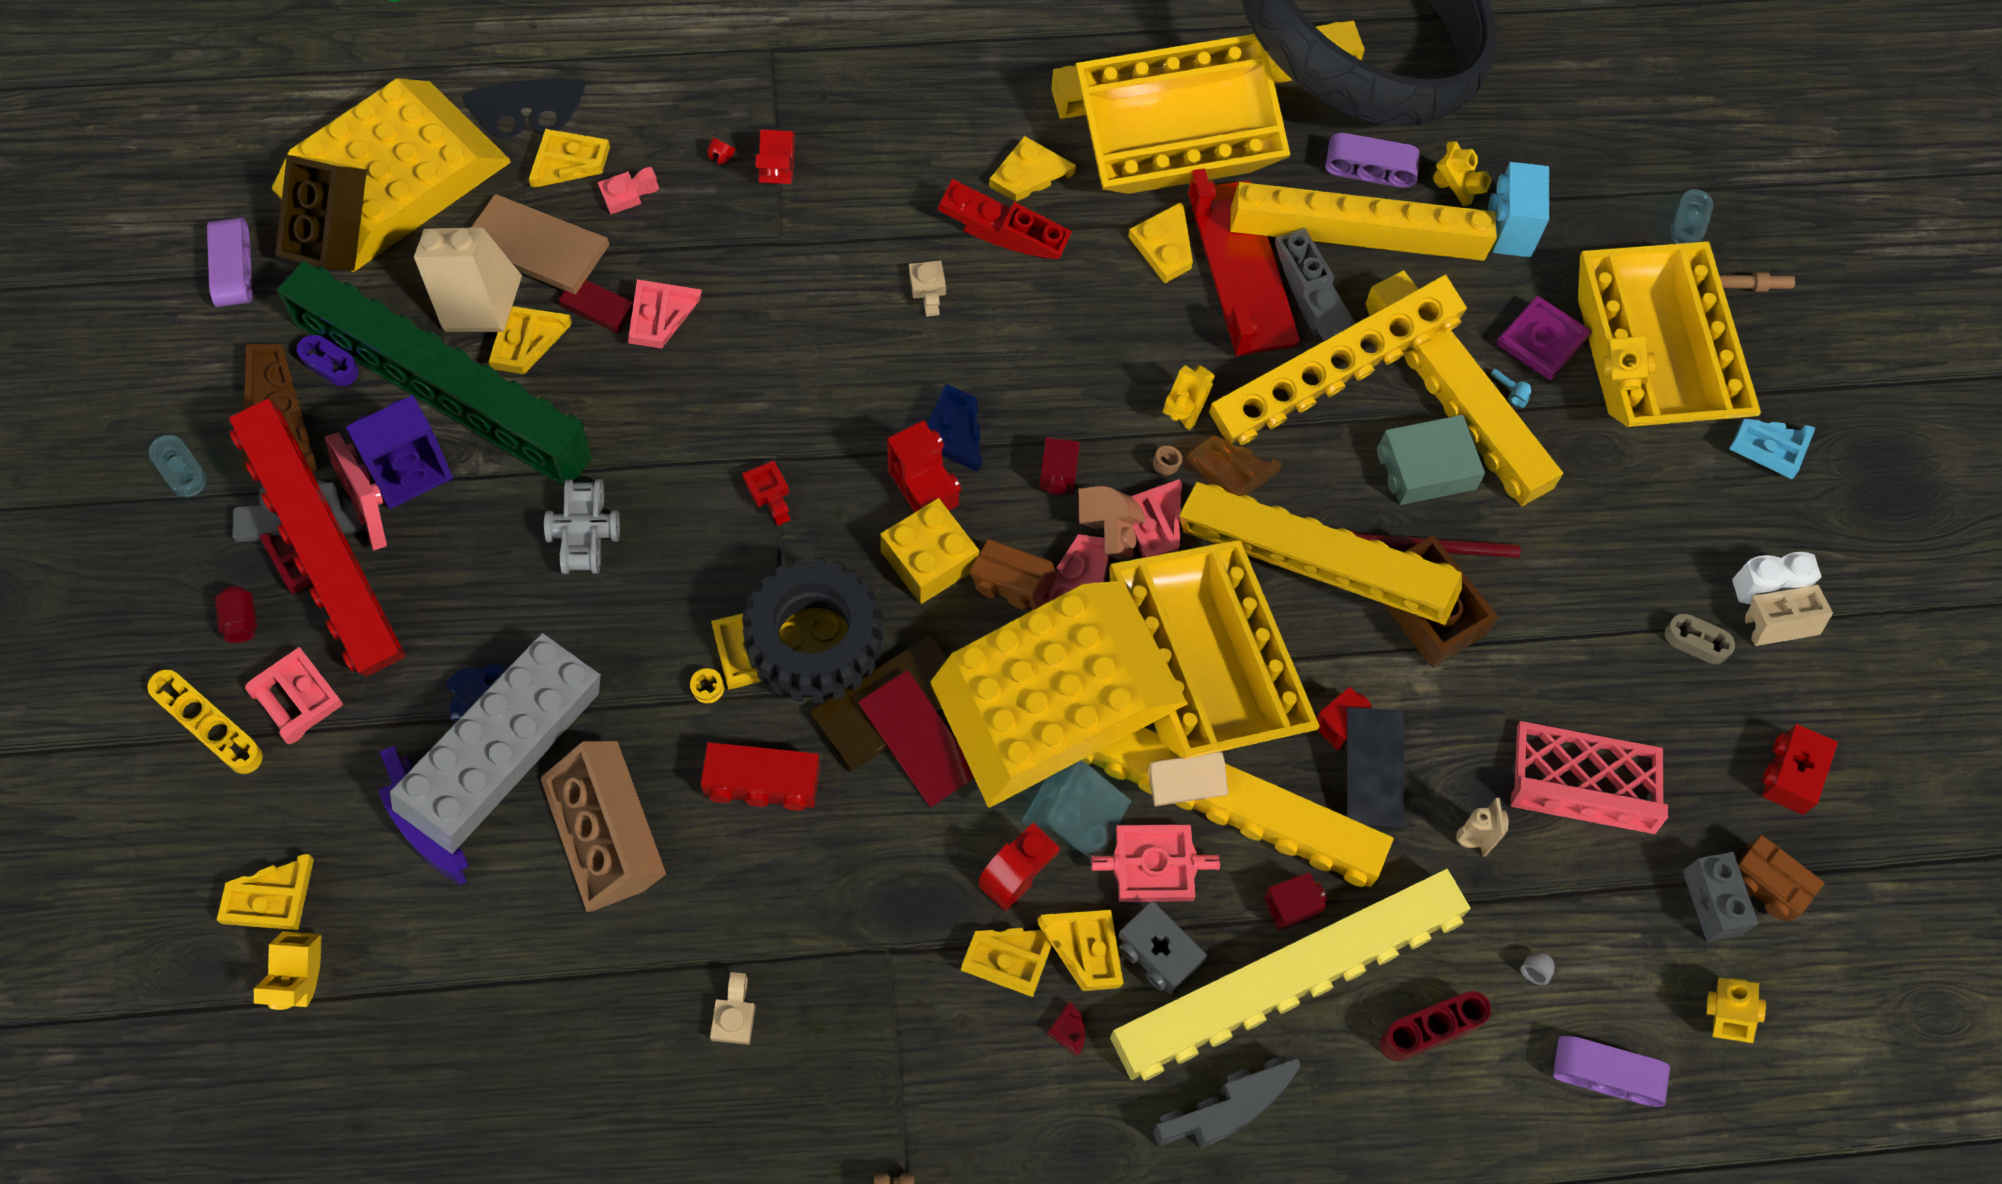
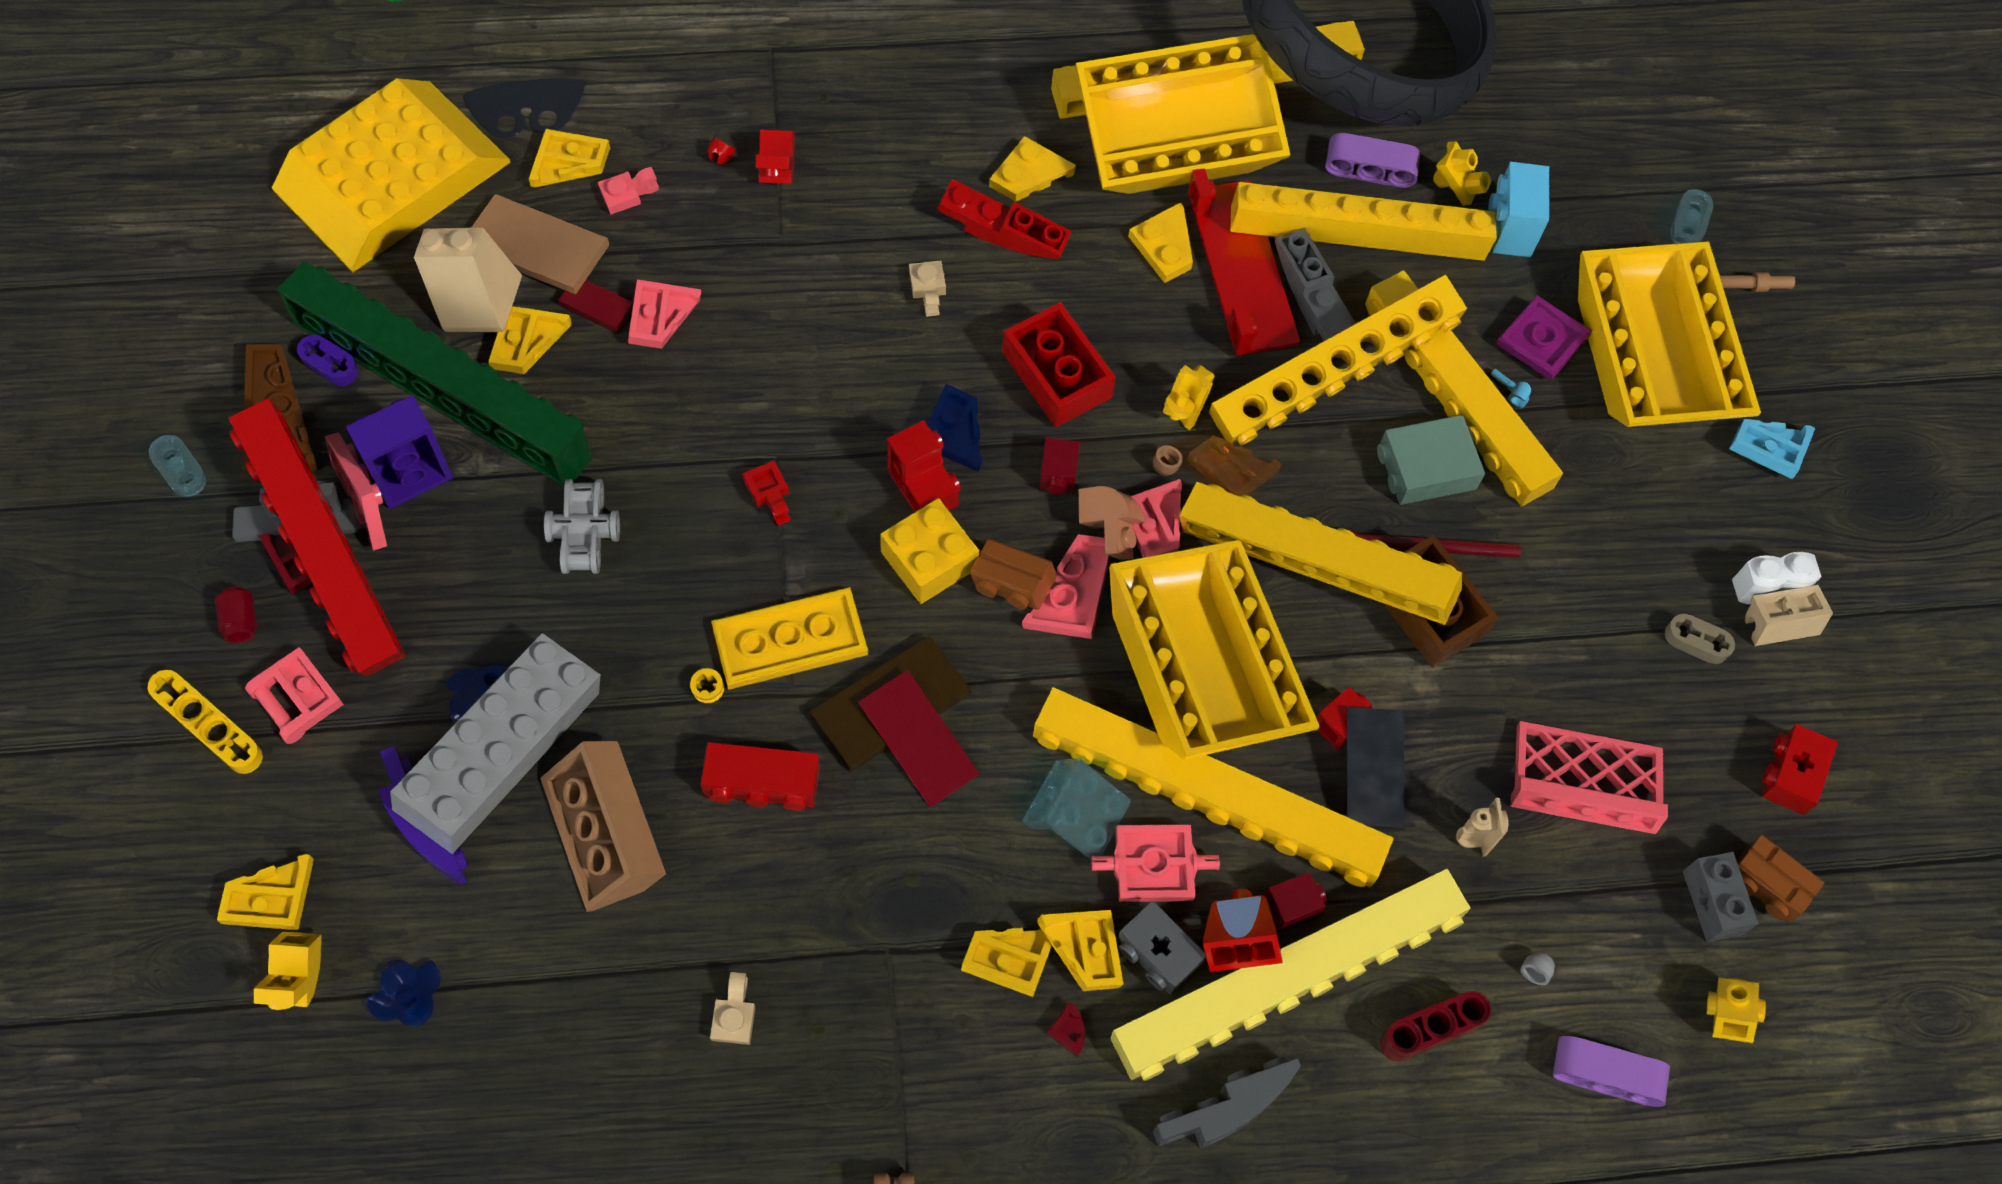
(229, 262): medium lavender beam -> none
(320, 212): dark brown brick -> none
(403, 987): none -> clear blue plate
(813, 587): black tyre -> none
(1016, 865): red brick -> none
(1054, 688): yellow slope -> none
(1058, 364): none -> red brick
(1187, 779): tan slope -> none
(1241, 933): none -> red torso
(1629, 350): yellow brick -> none

